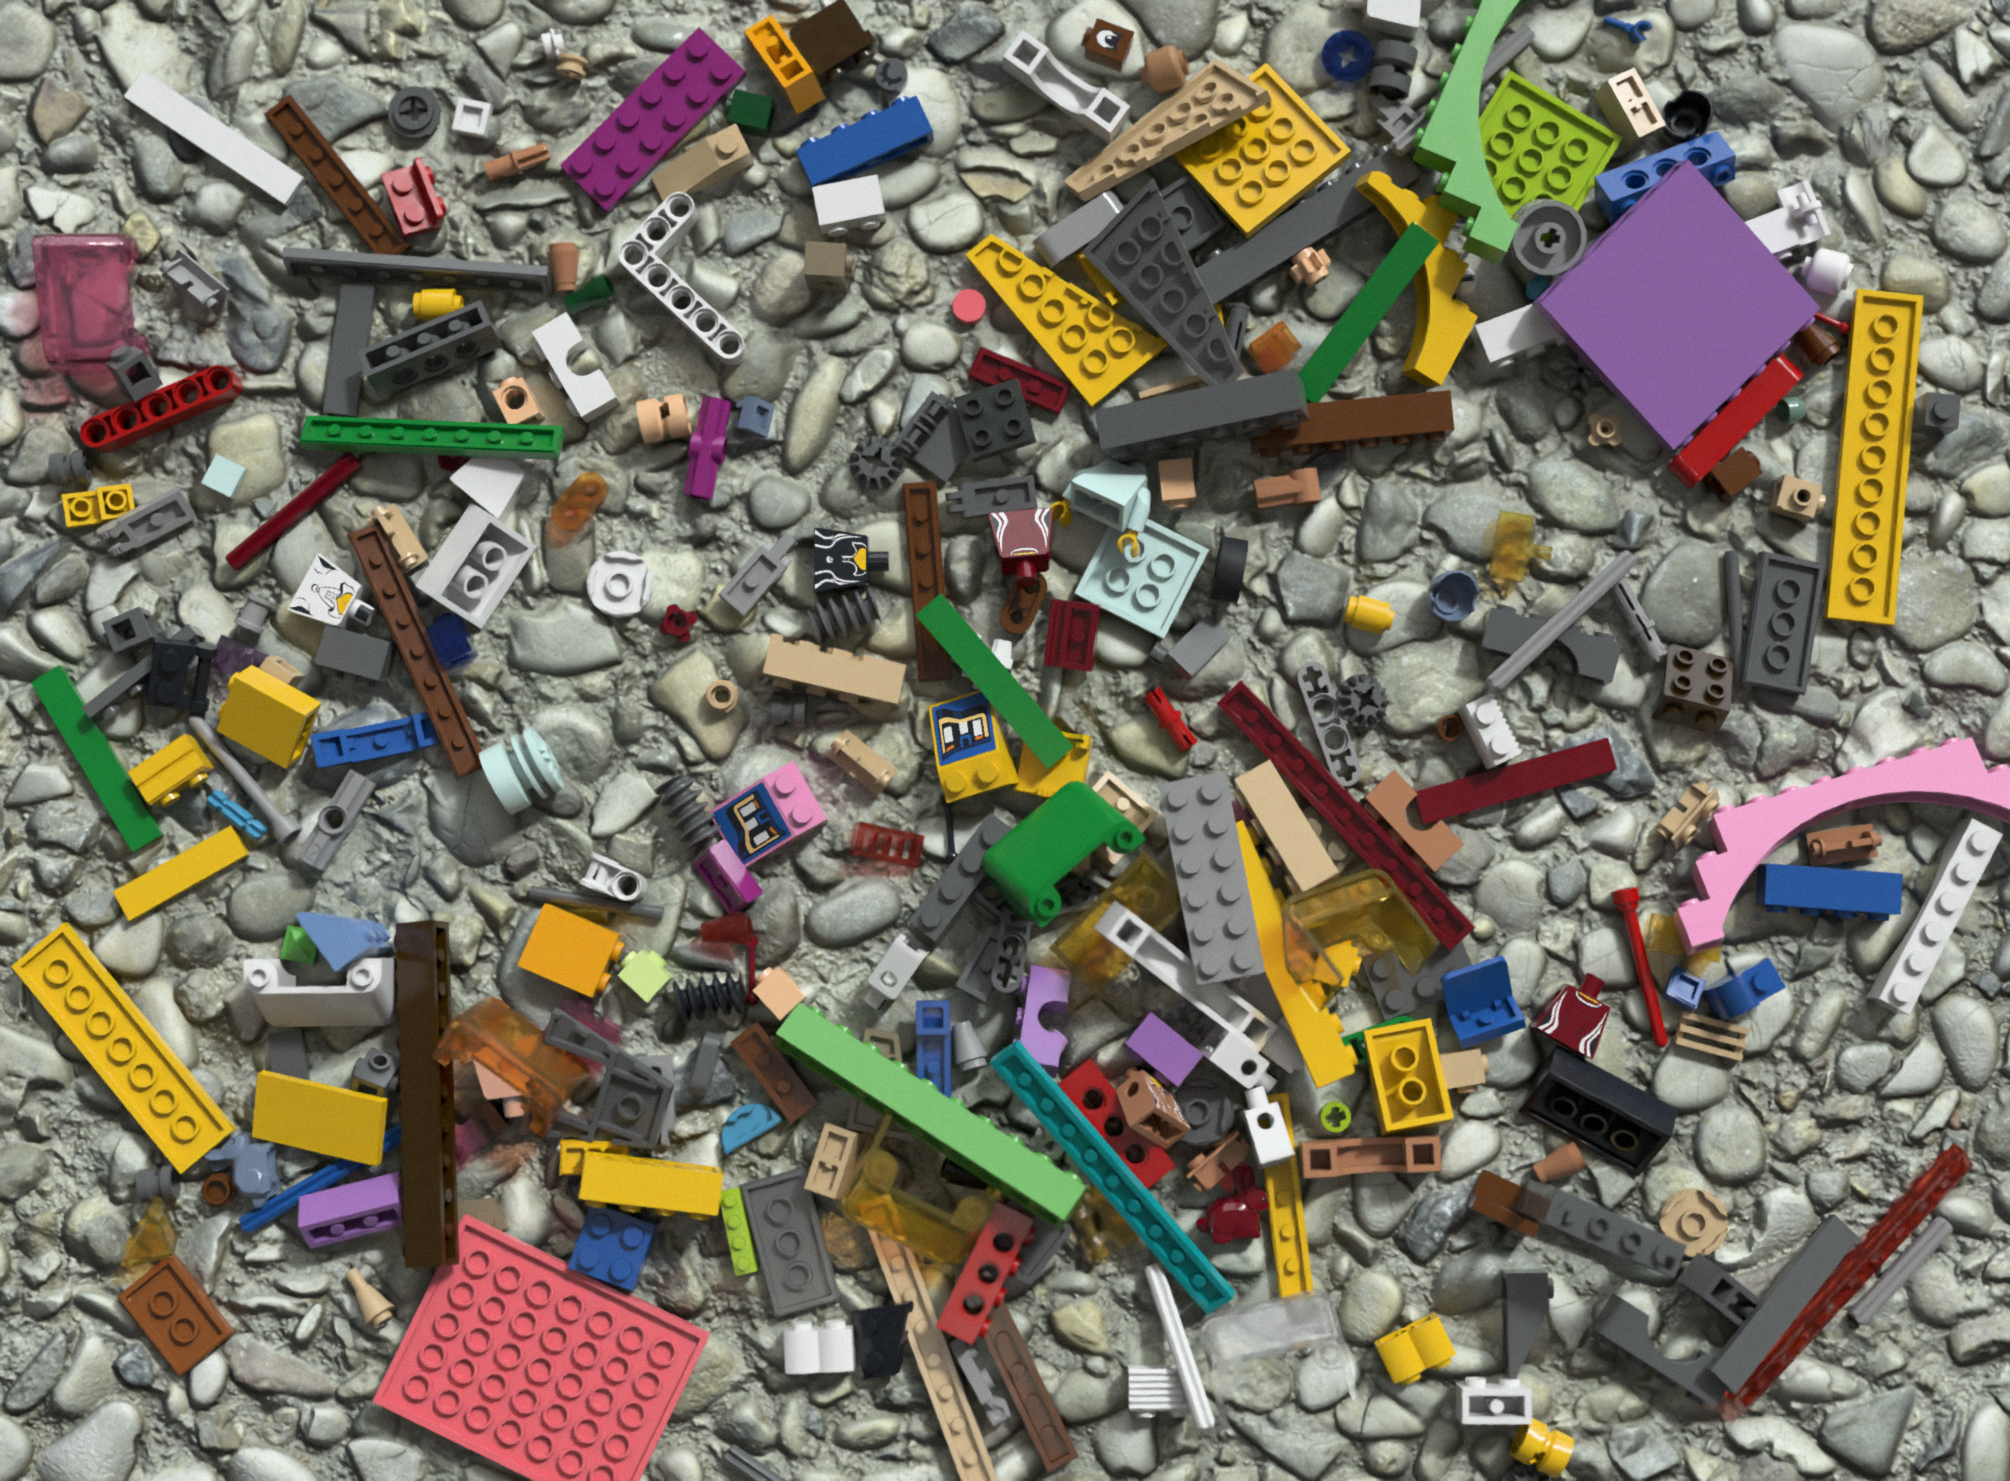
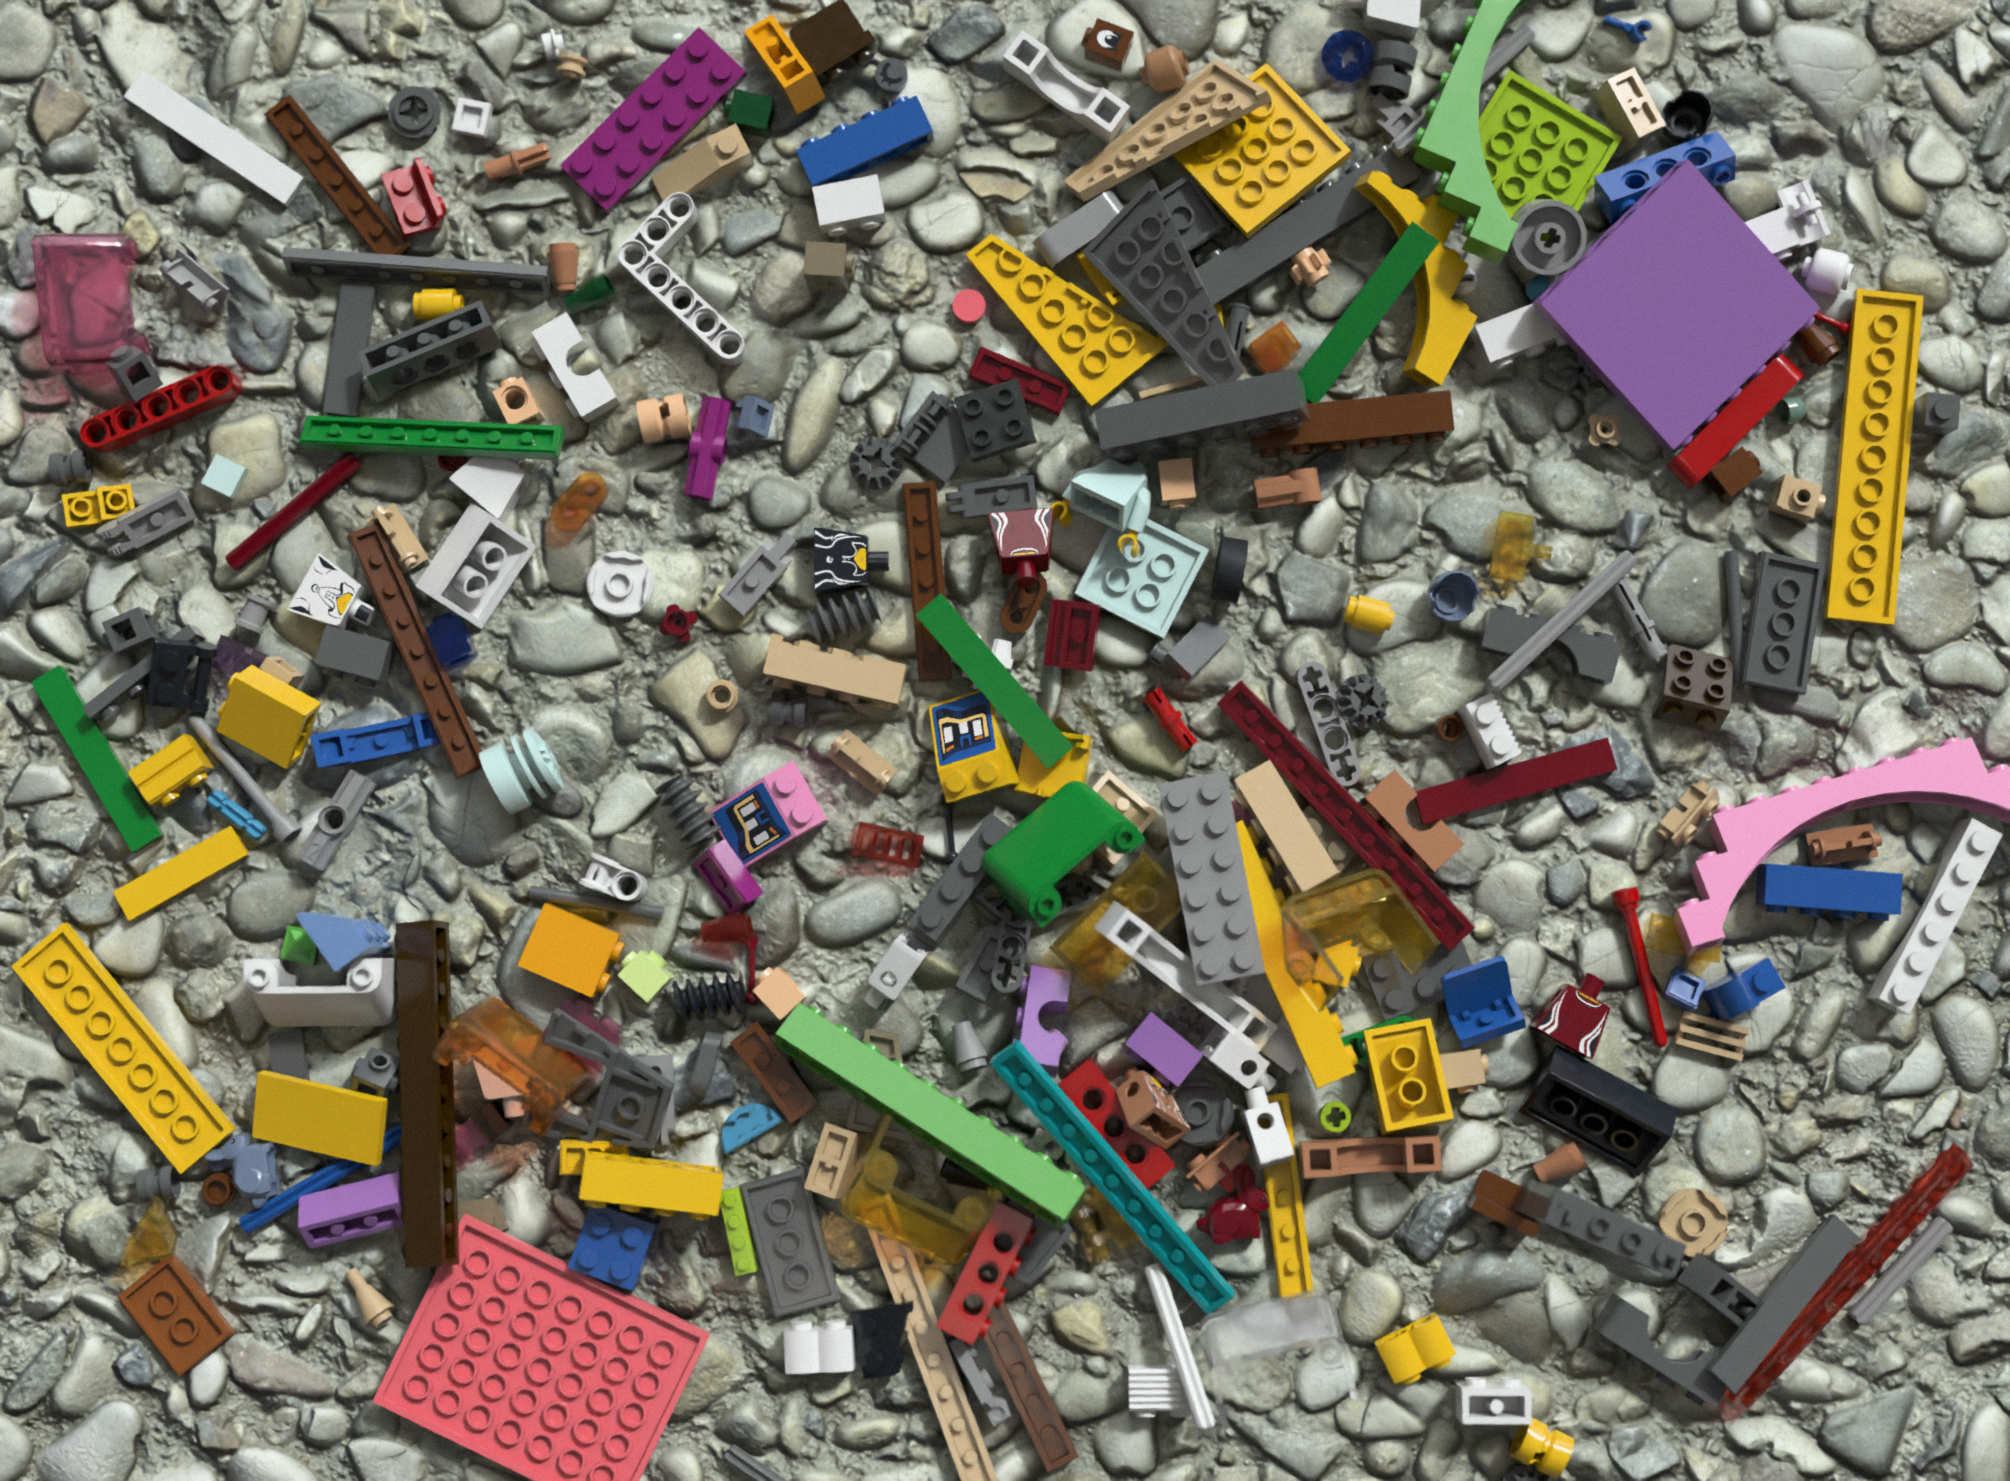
(934, 1043): blue slope -> none
(1524, 1306): dark grey slope -> none

